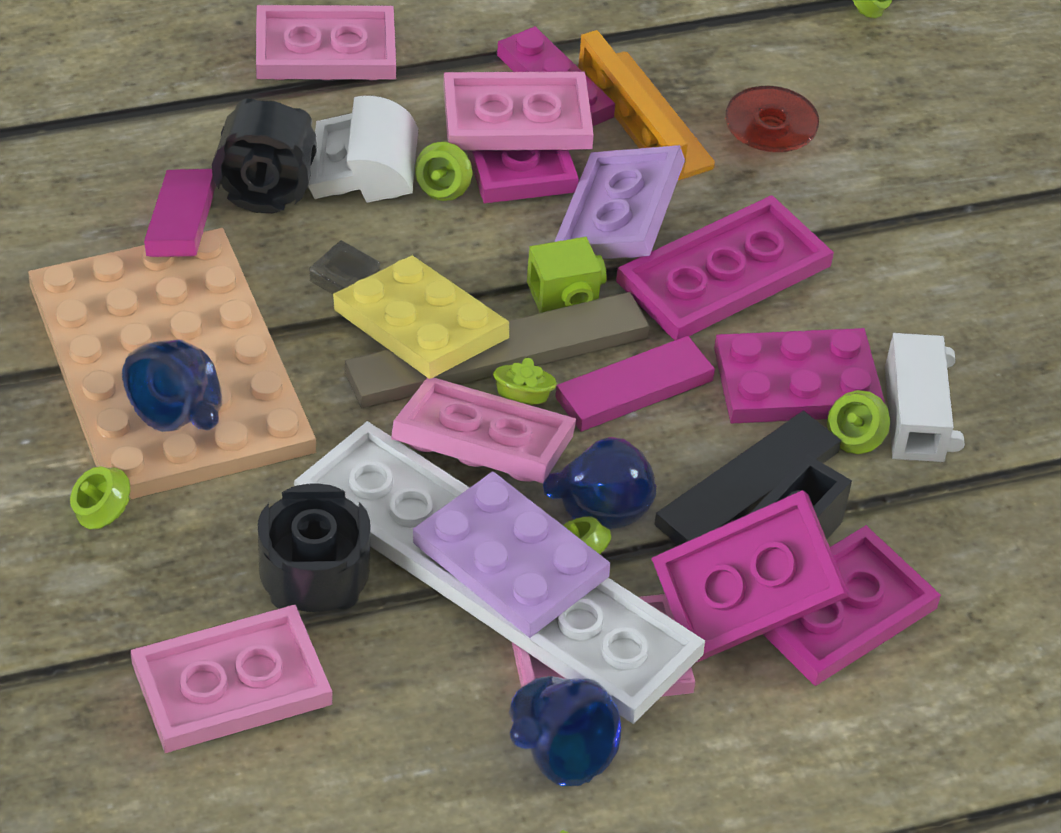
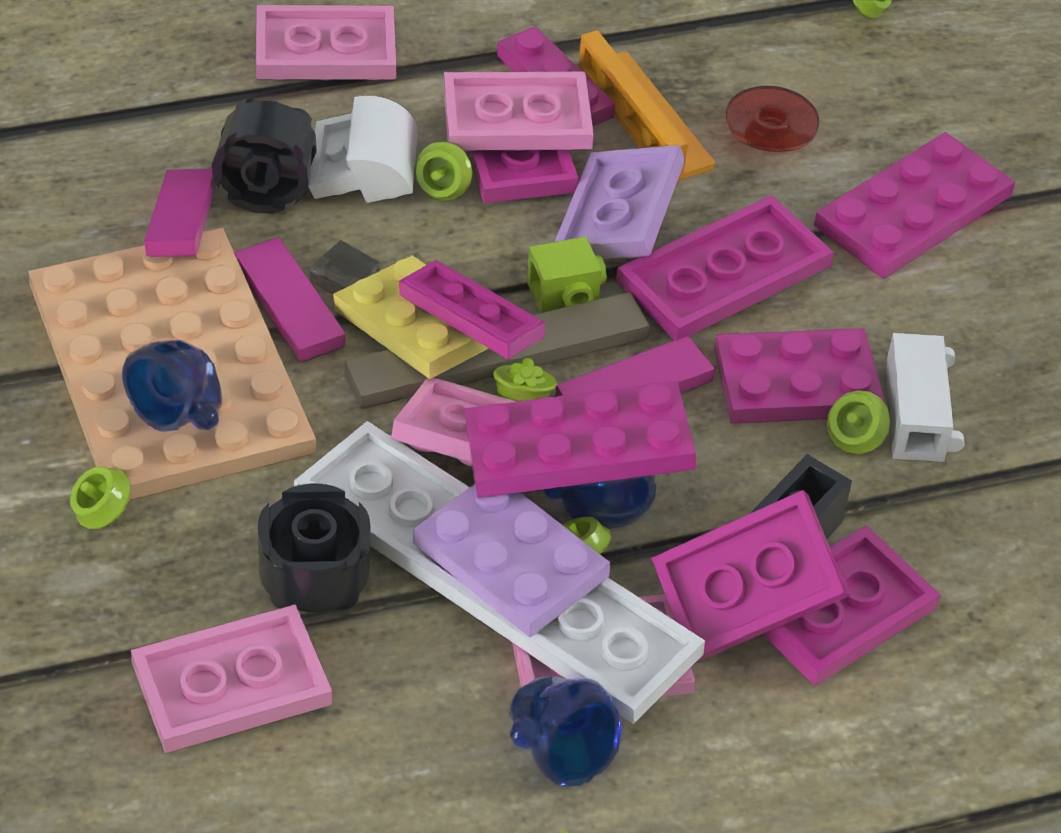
(290, 300): none -> dark pink tile
(472, 309): none -> dark pink tile
(579, 439): none -> dark pink plate
(746, 479): black tile -> none
(914, 204): none -> dark pink plate

